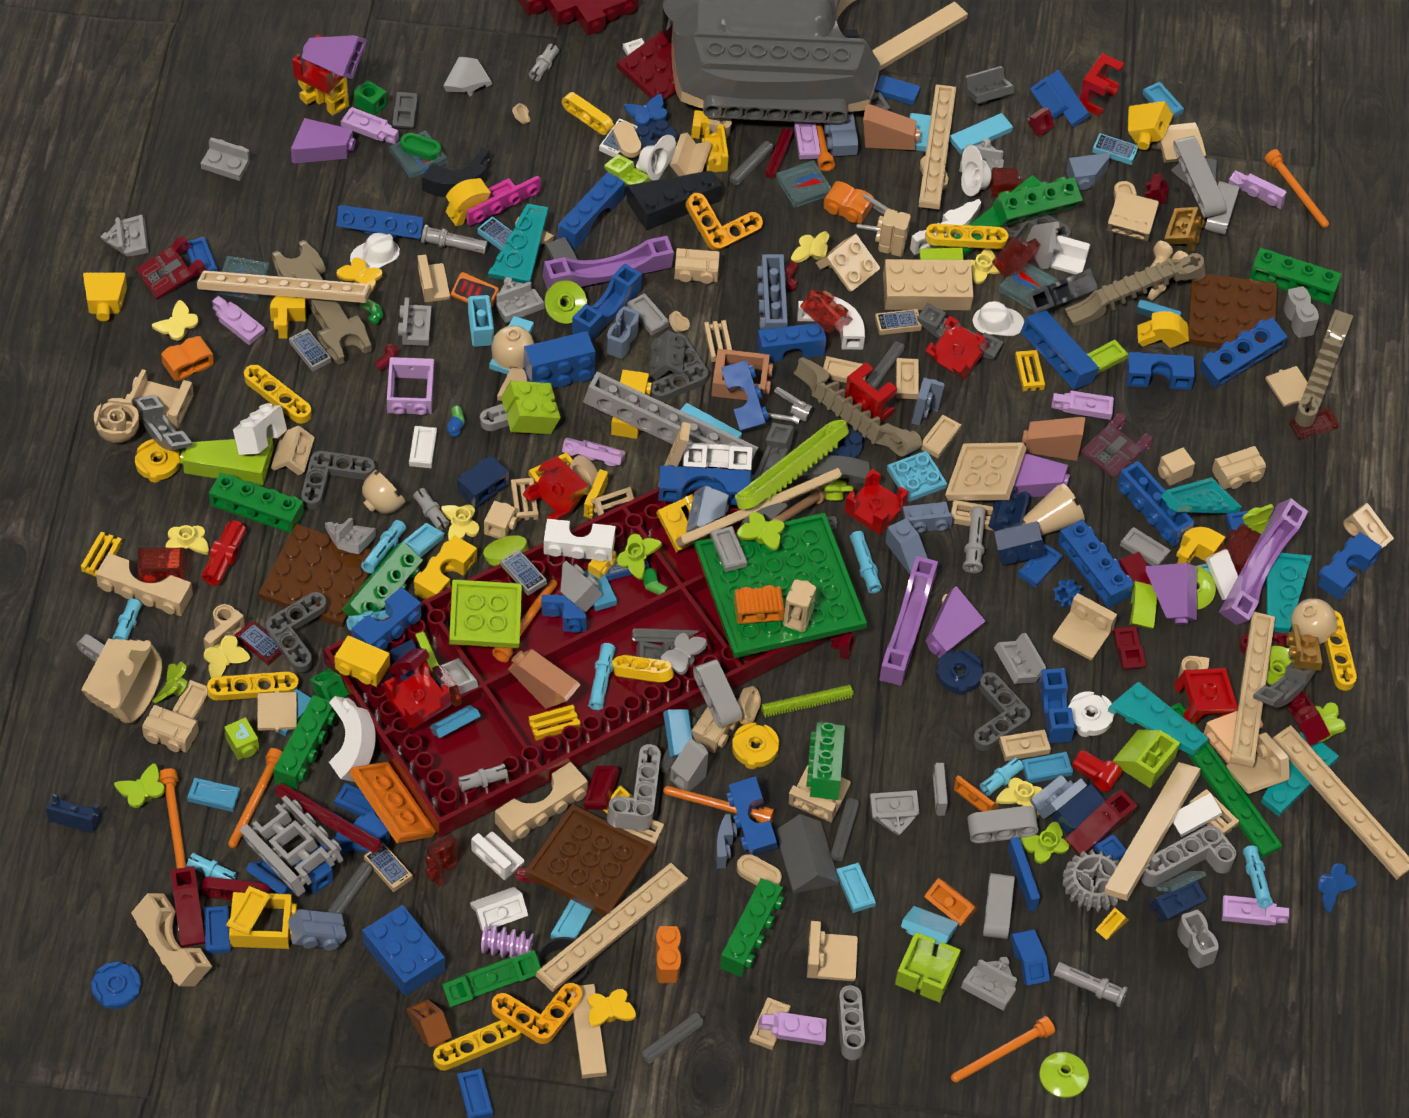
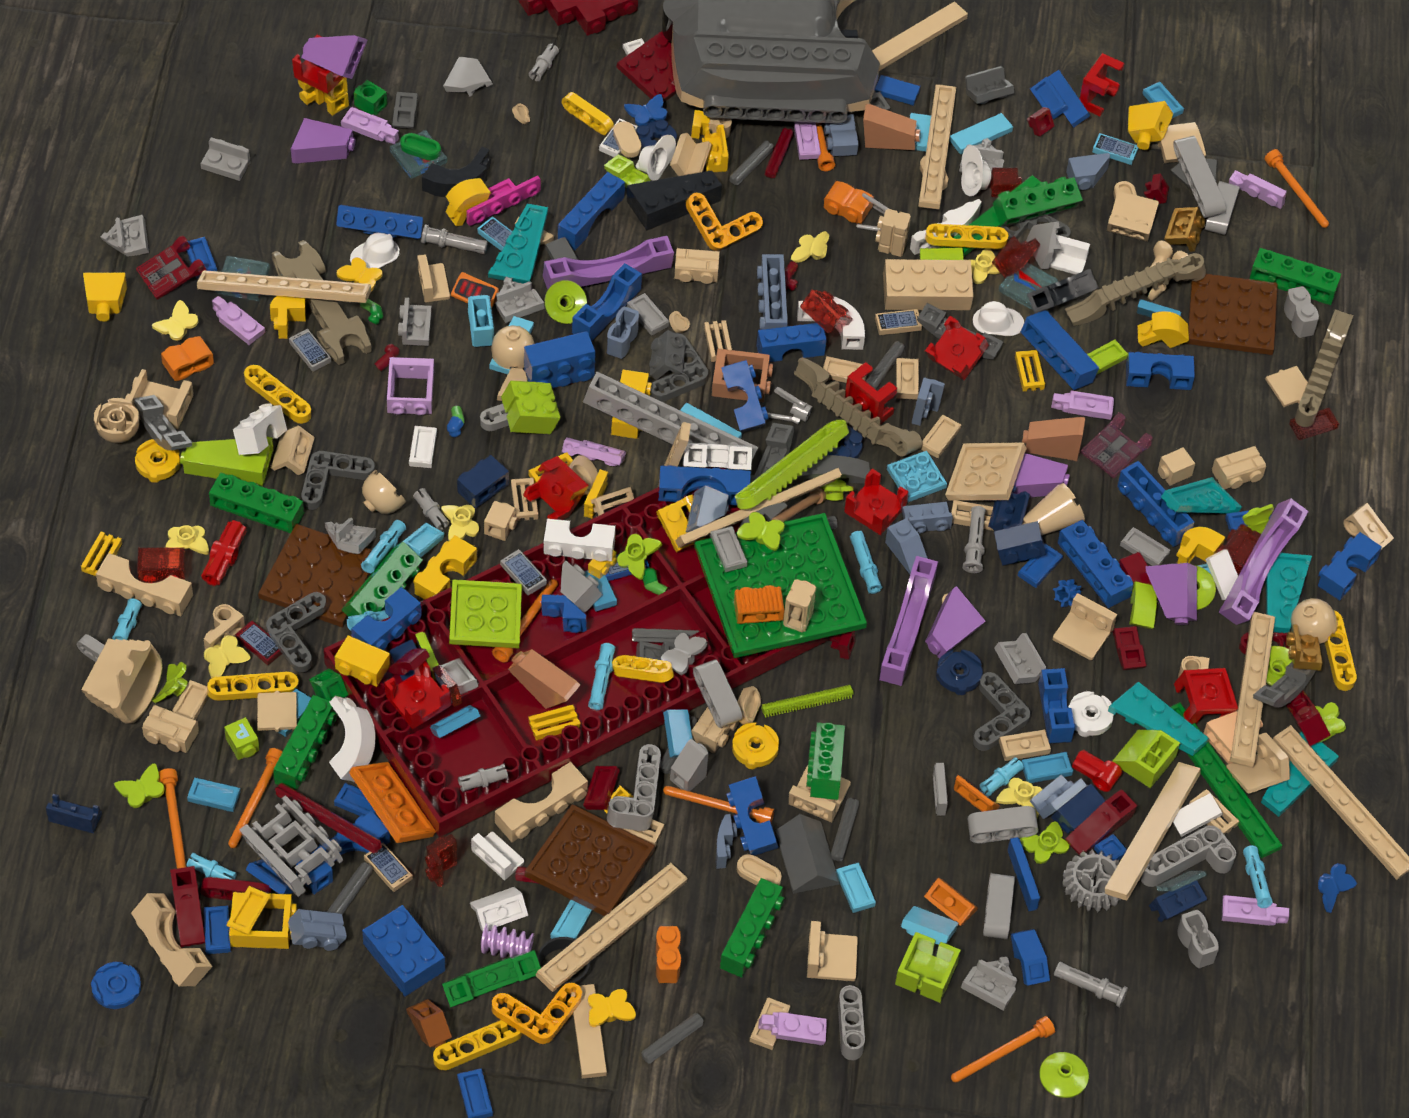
(504, 547): lime tile -> none
(803, 183): clear light blue tile -> none
(850, 262): tan bracket -> none
(894, 809): light grey slope -> none
(1111, 924): yellow piece -> none
(1219, 373): blue brick -> none

